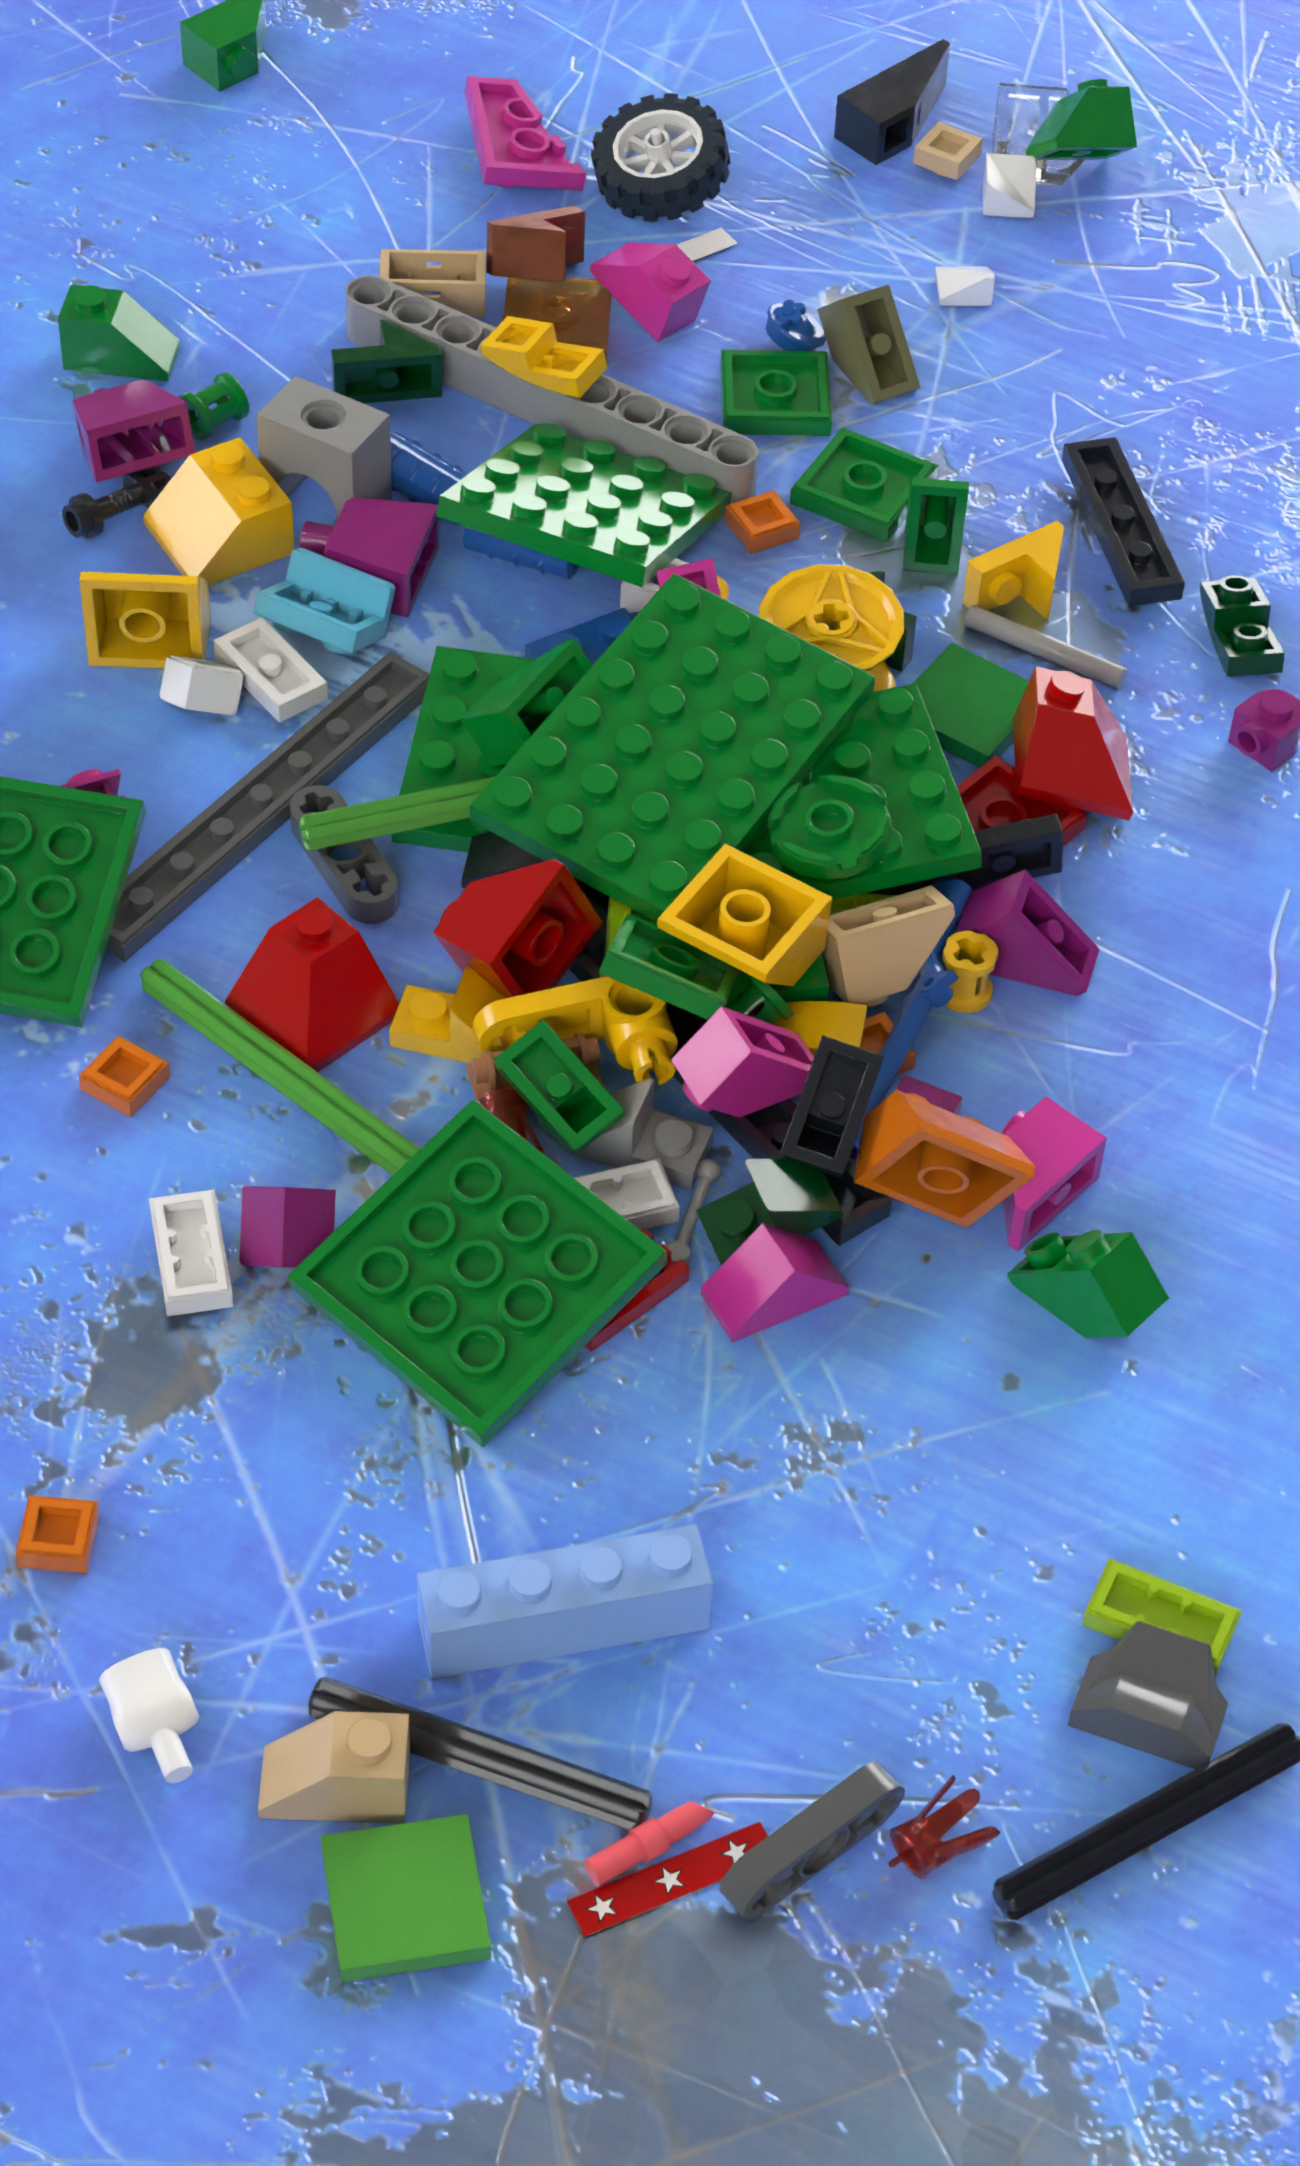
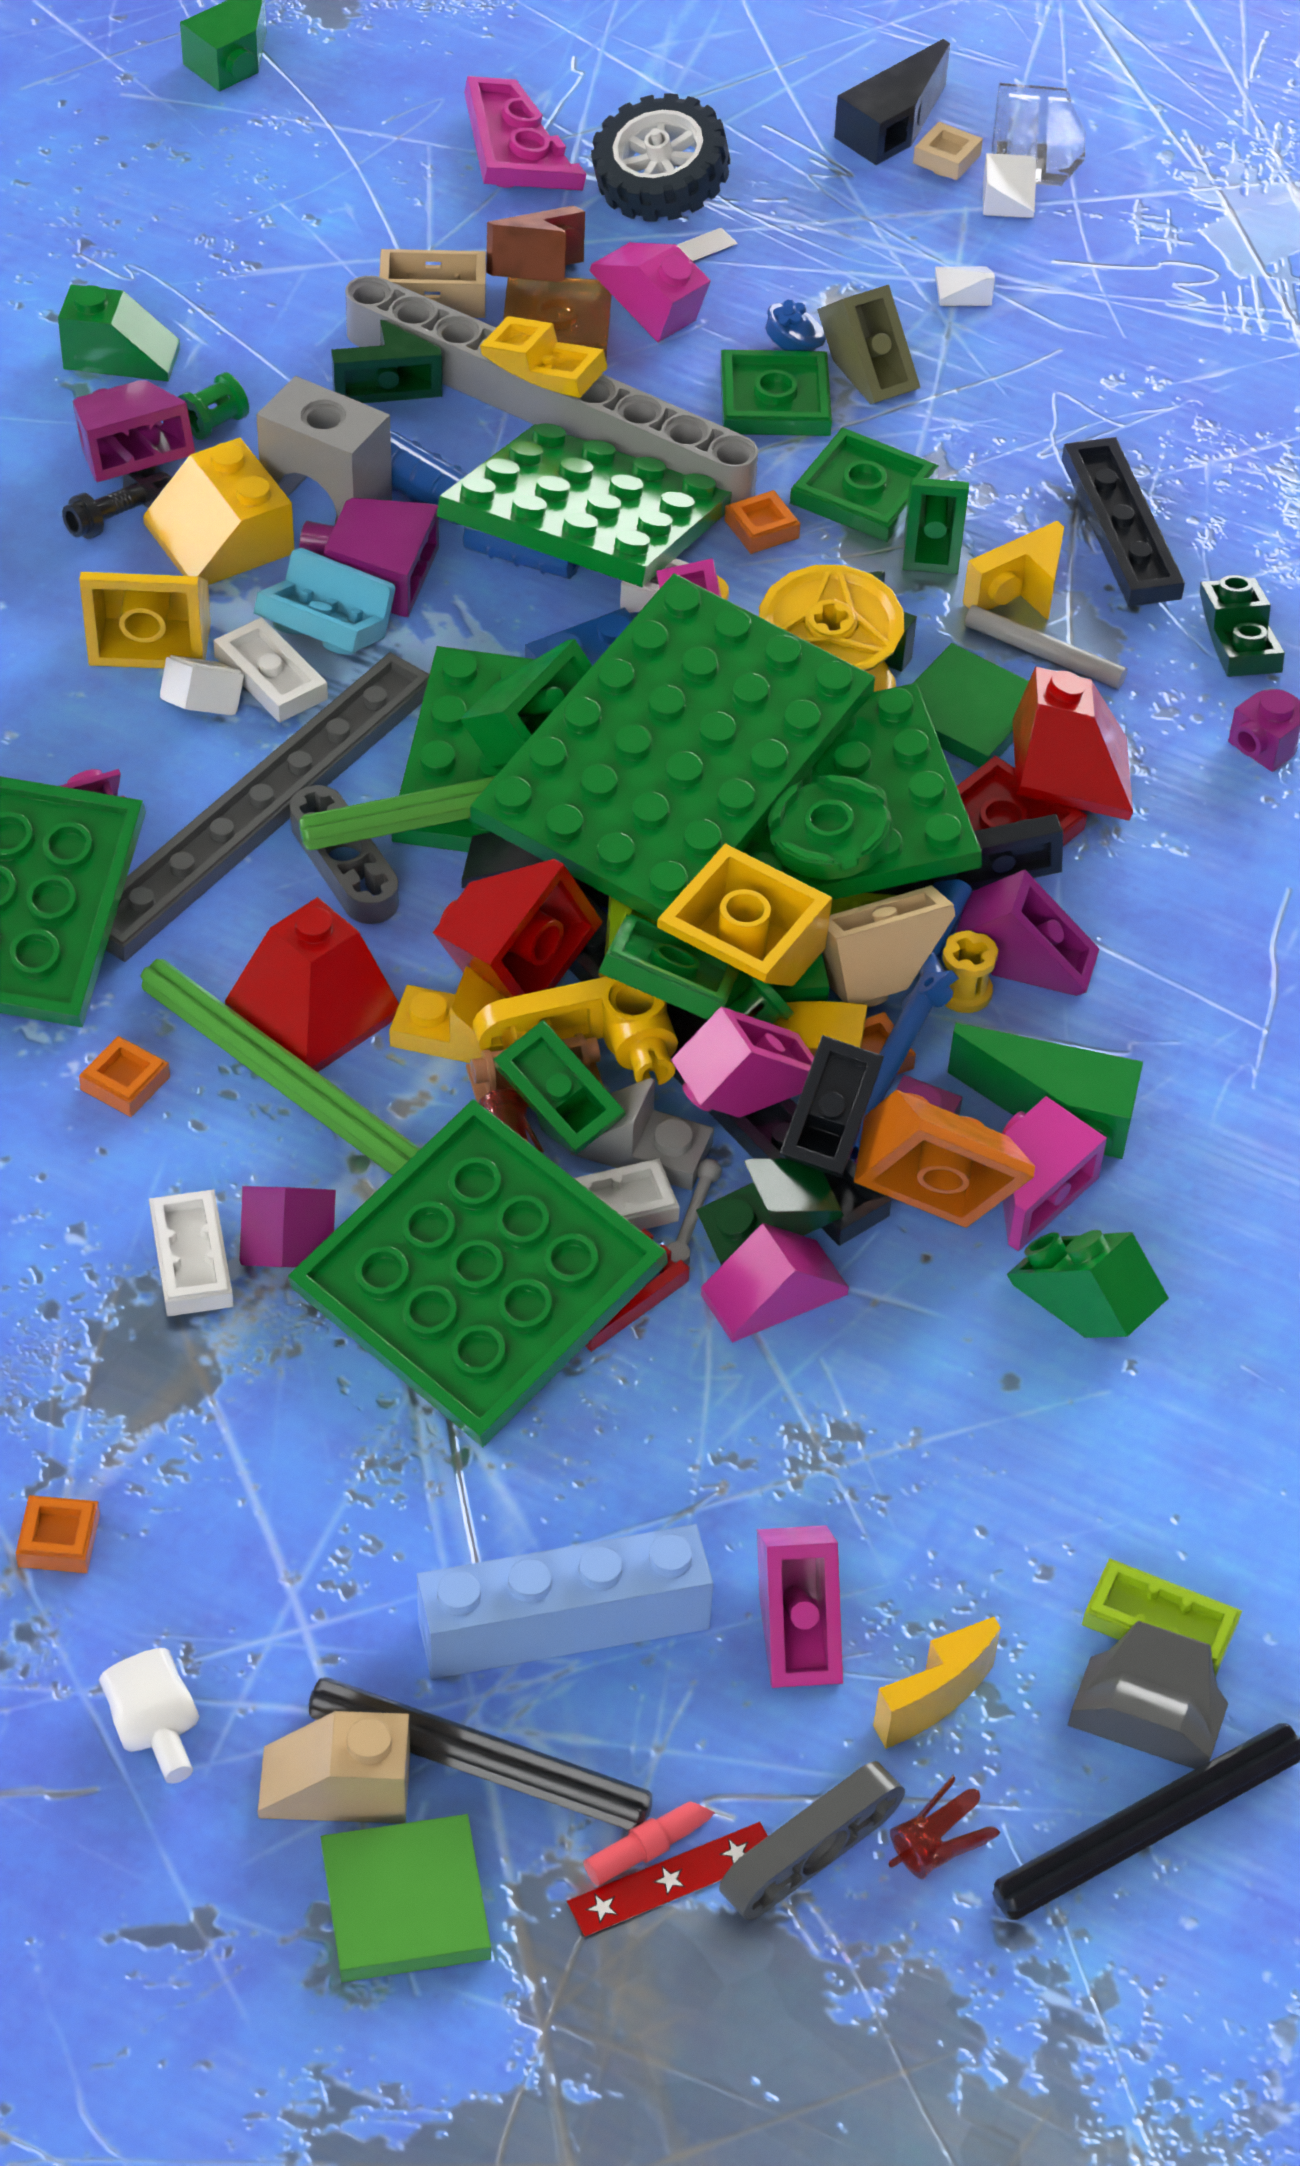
(800, 1605): none -> dark pink slope
(952, 1672): none -> yellow slope
(1024, 1070): none -> green slope
(1087, 125): green slope -> none

